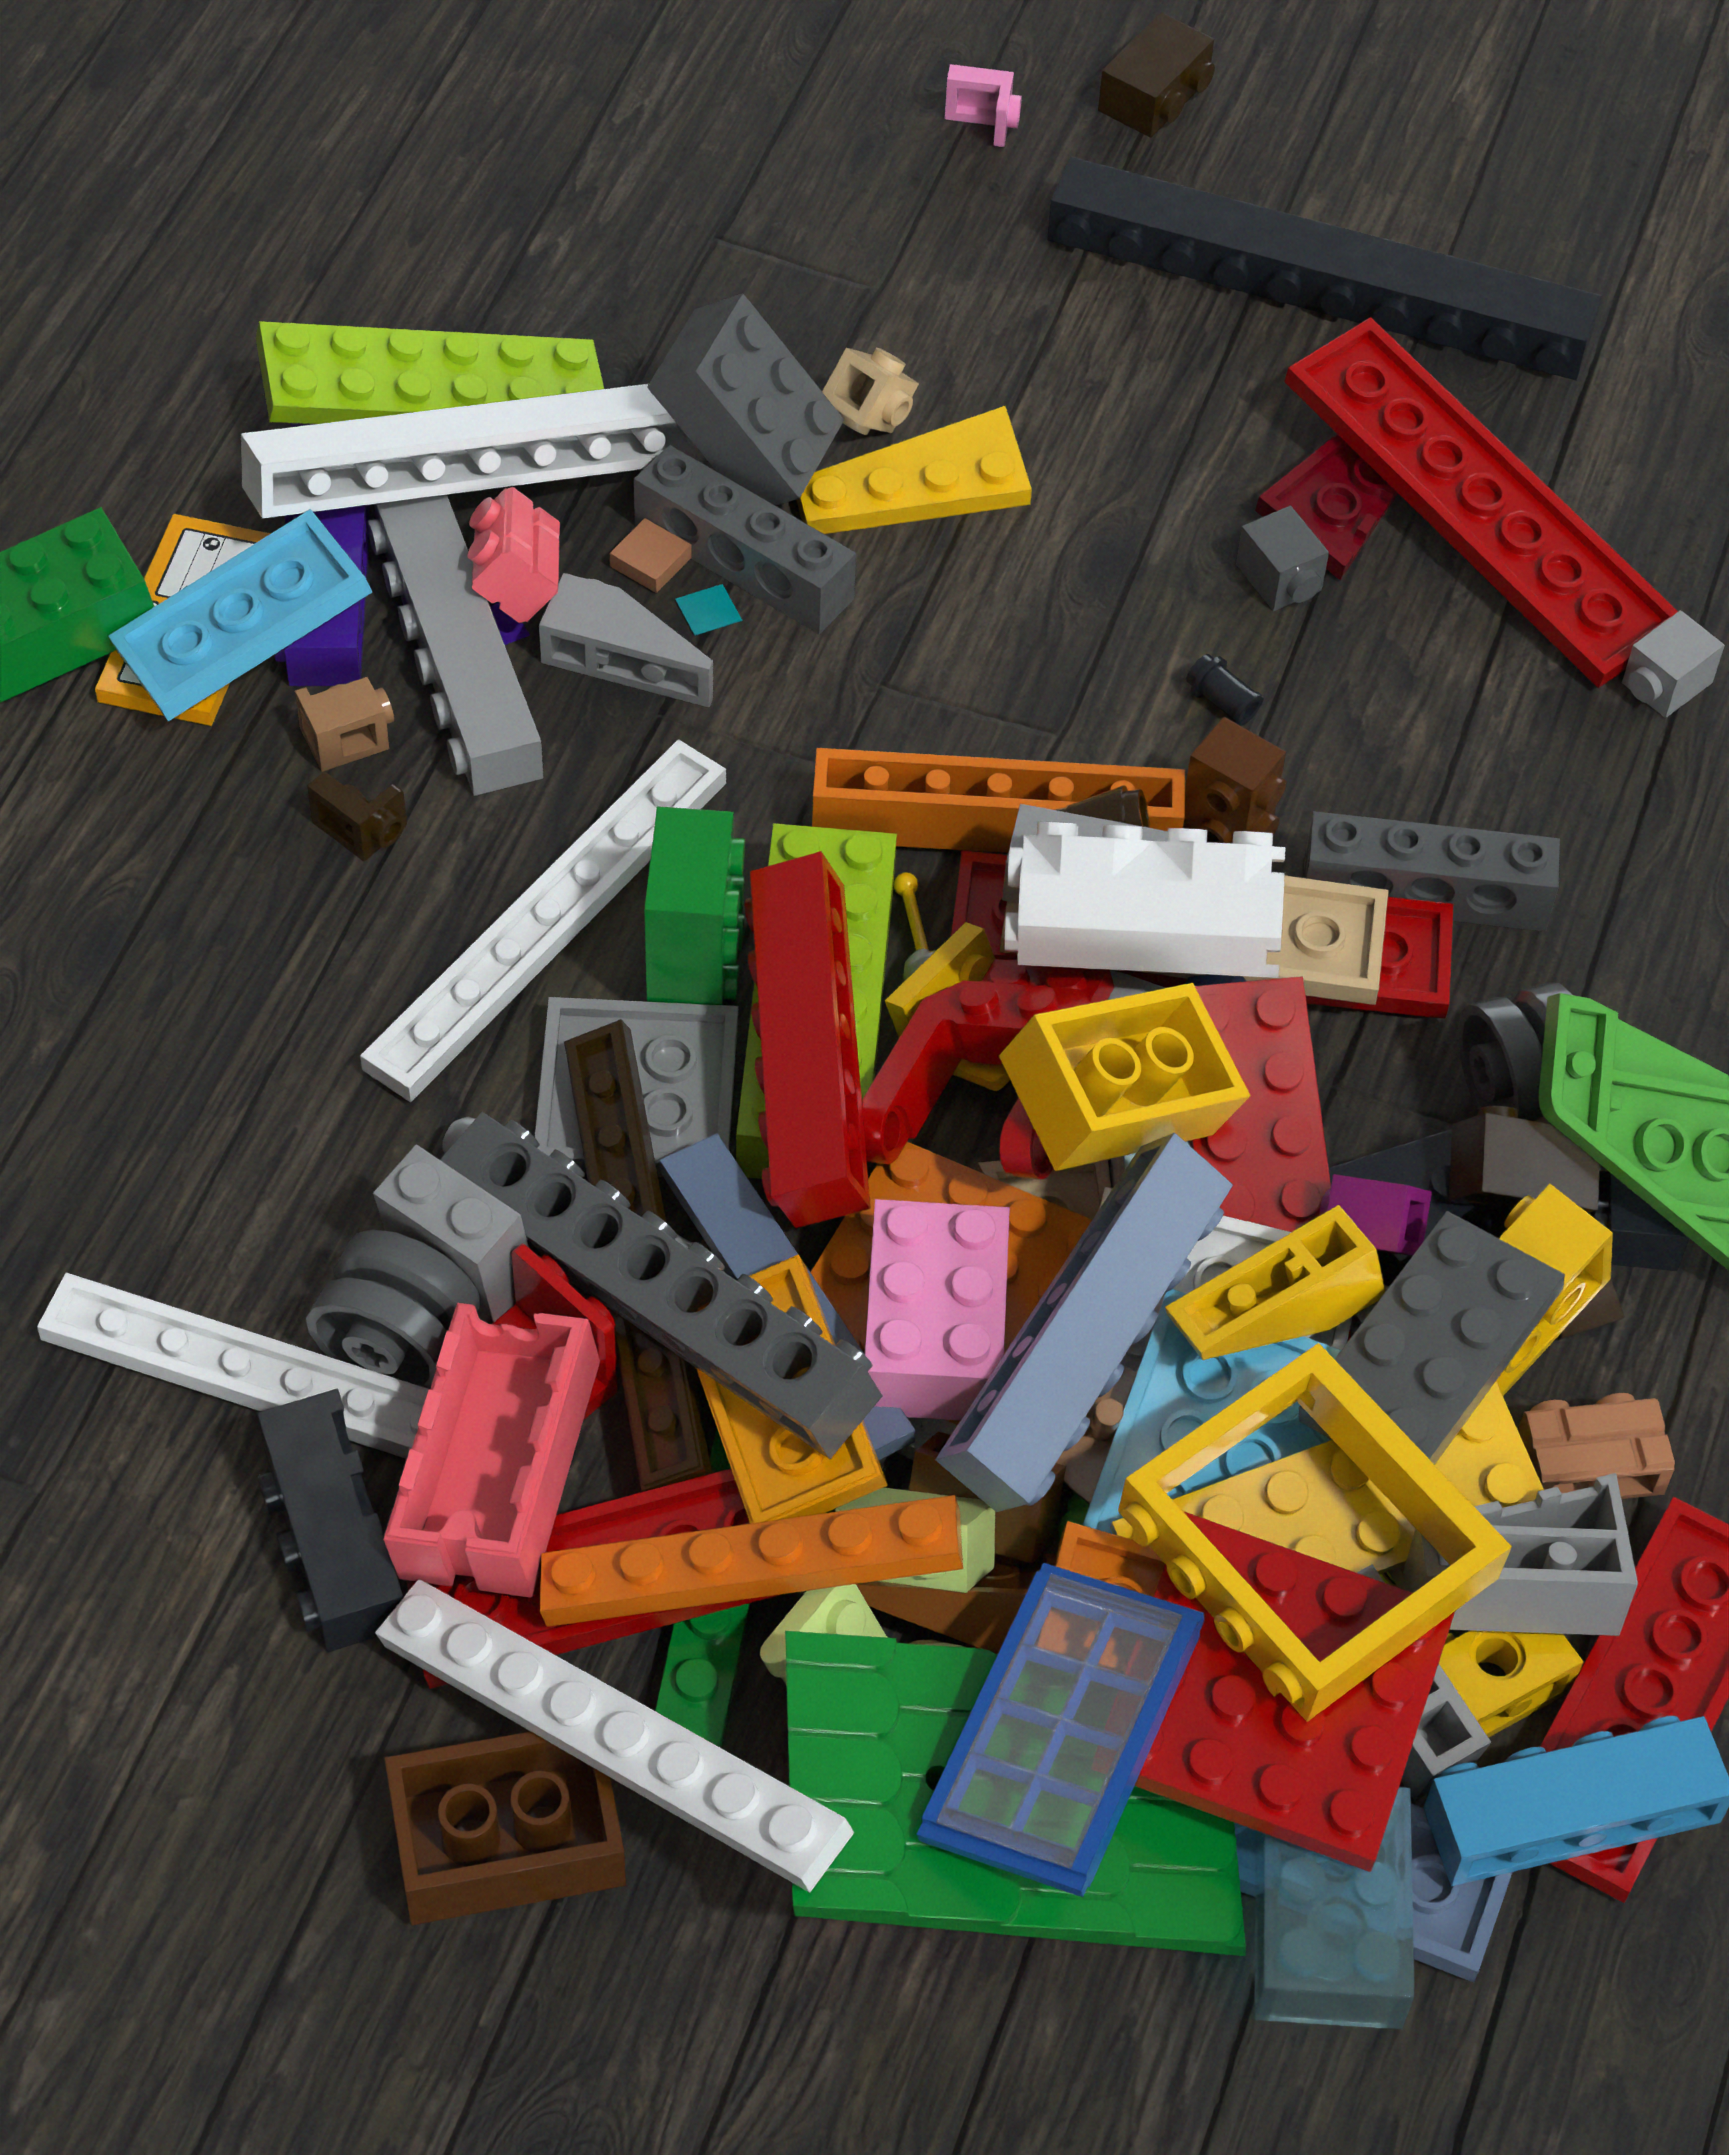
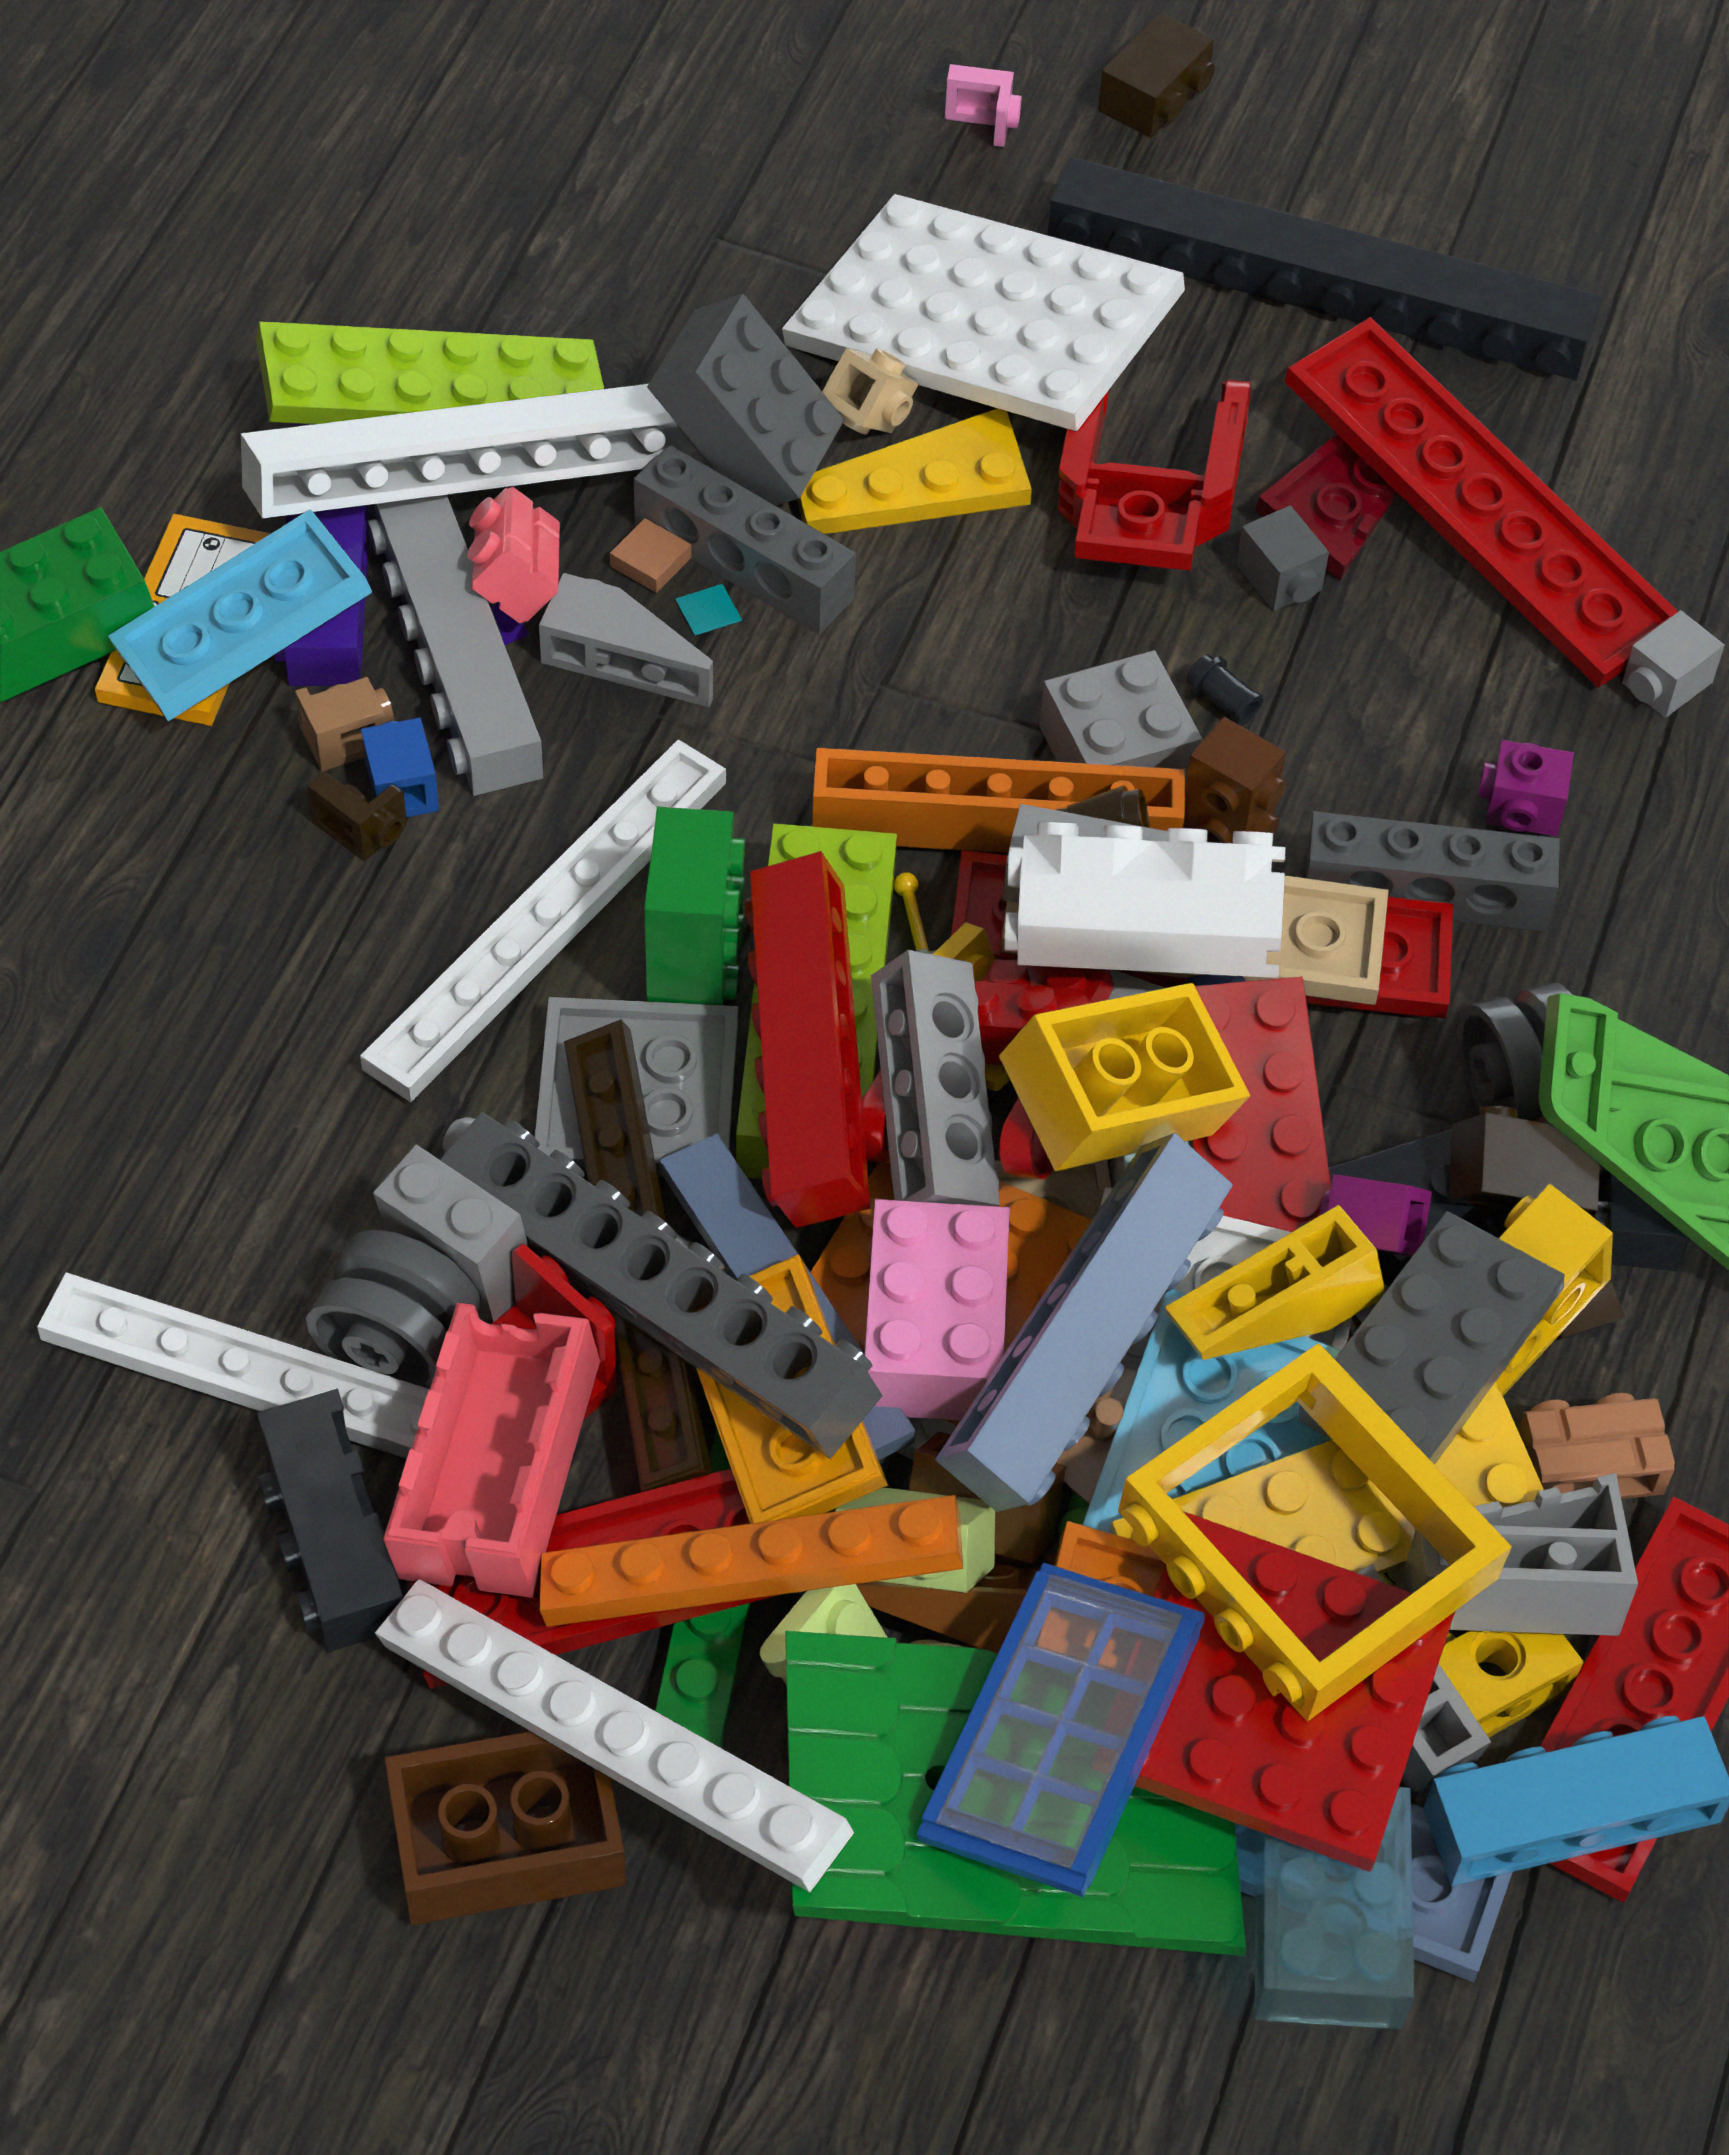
(401, 756): none -> blue brick
(934, 1081): none -> light grey brick
(987, 310): none -> white plate
(1119, 716): none -> light grey brick
(1151, 511): none -> red plate
(1526, 787): none -> magenta brick

